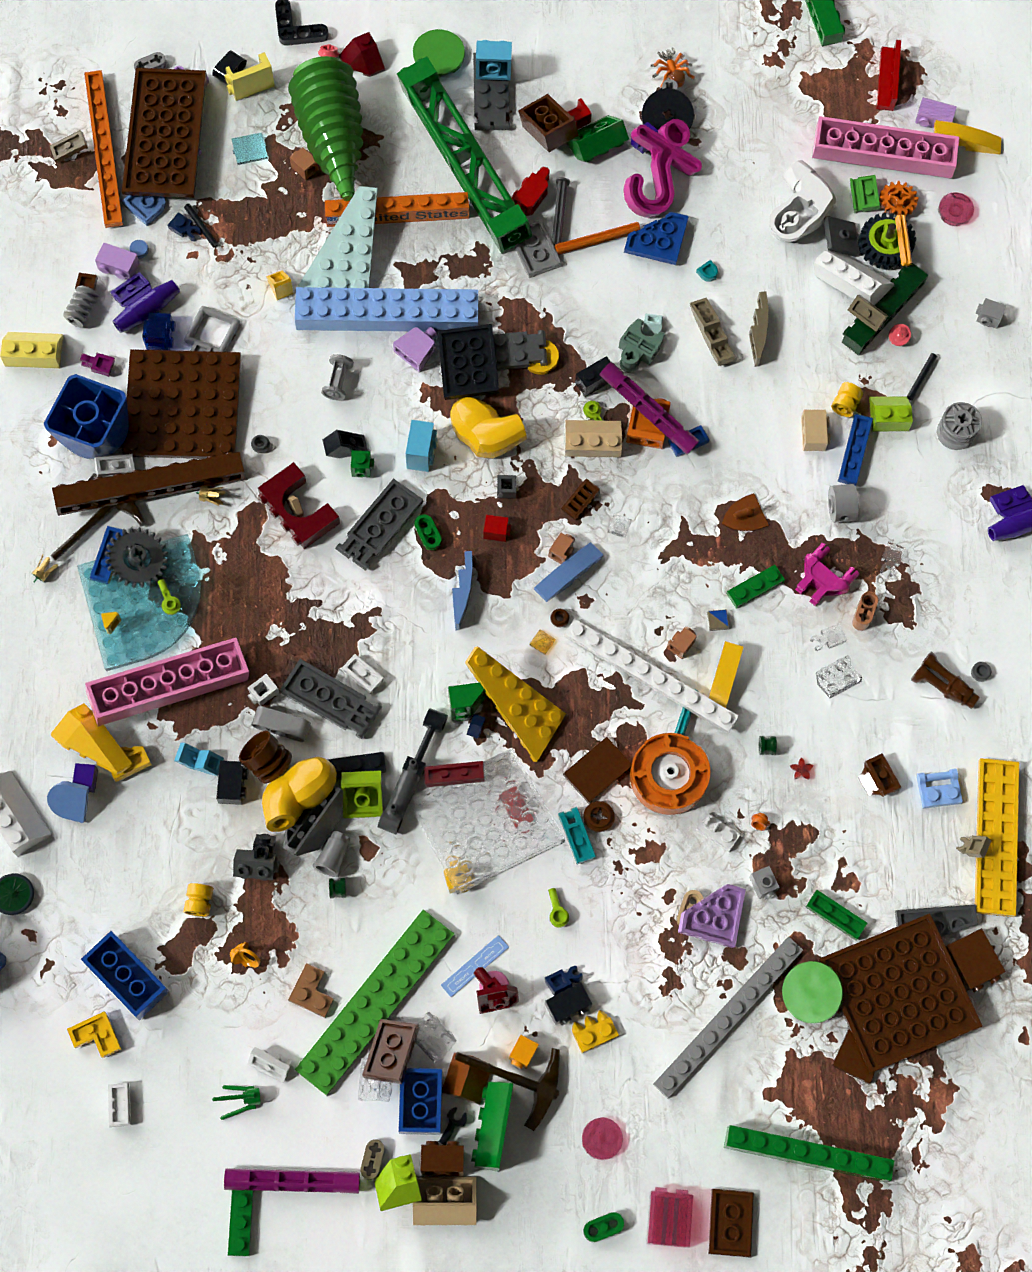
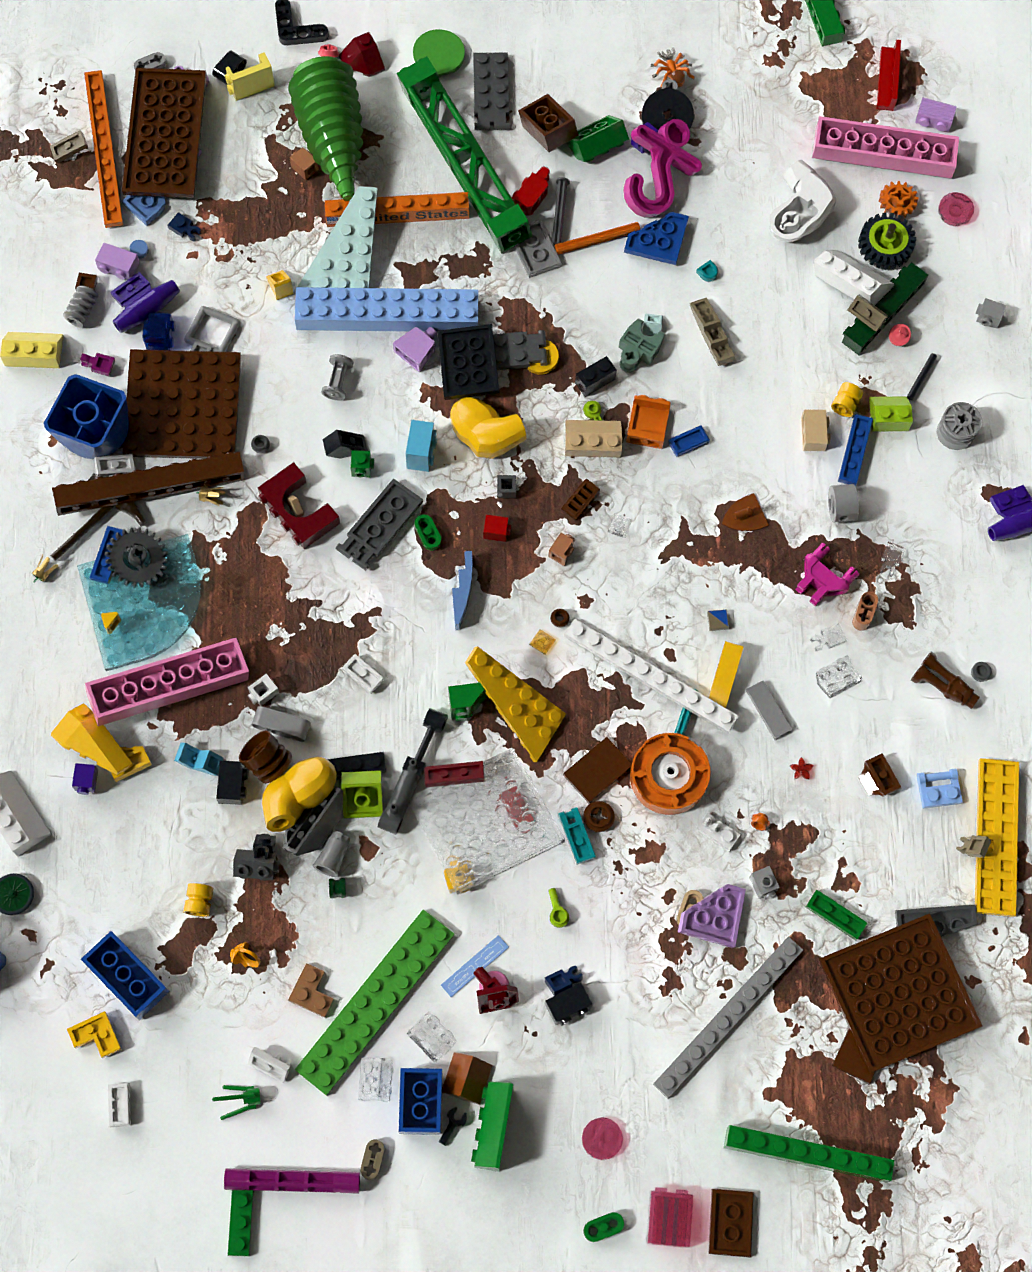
(69, 800): medium blue tile -> none
(170, 604): lime plate -> none
(201, 225): black bar -> none
(249, 148): clear light blue piece -> none
(329, 698): dark grey hinge -> none
(391, 1051): reddish brown tile -> none
(397, 1184): lime slope -> none
(442, 1159): reddish brown brick -> none
(446, 1201): tan slope -> none
(476, 726): dark blue piece -> none
(493, 60): medium azure brick -> none
(523, 1052): light orange brick -> none
(544, 1089): dark brown piece -> none
(568, 571): medium blue slope -> none
(581, 114): red panel -> none
(594, 1032): yellow plate -> none
(649, 408): magenta piece -> none
(682, 642): nougat brick -> none
(755, 586): green plate -> none
(759, 331): dark tan slope -> none
(767, 745): dark green wheel -> none
(768, 710): none -> light grey tile
(812, 992): bright green tile -> none
(841, 236): dark grey plate -> none
(864, 193): bright green plate -> none
(903, 240): light orange axle -> none
(970, 137): yellow slope -> none
(975, 961): reddish brown brick -> none

